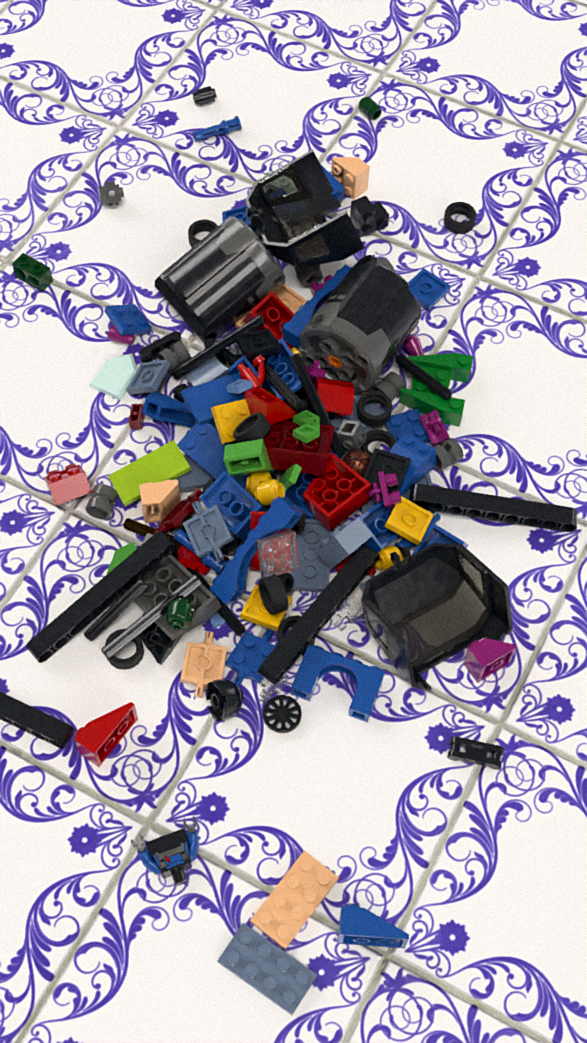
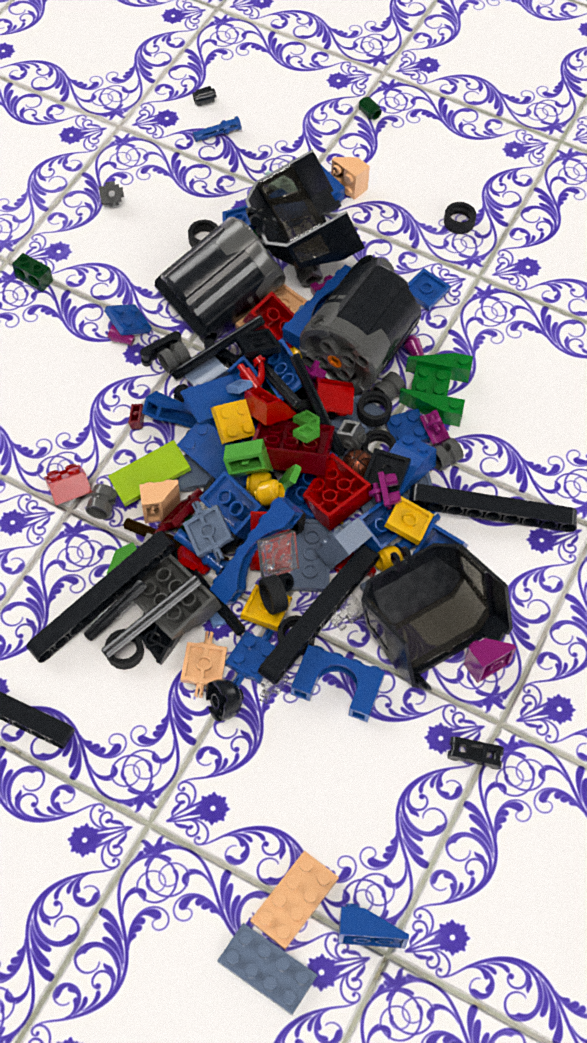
(104, 733): red slope -> none
(115, 376): light aqua tile -> none
(148, 377): sand blue plate -> none
(170, 853): torso -> none
(180, 613): dark green head -> none
(252, 428): black tyre -> none
(282, 714): black wheel -> none
(368, 216): black brick -> none
(423, 376): black axle -> none

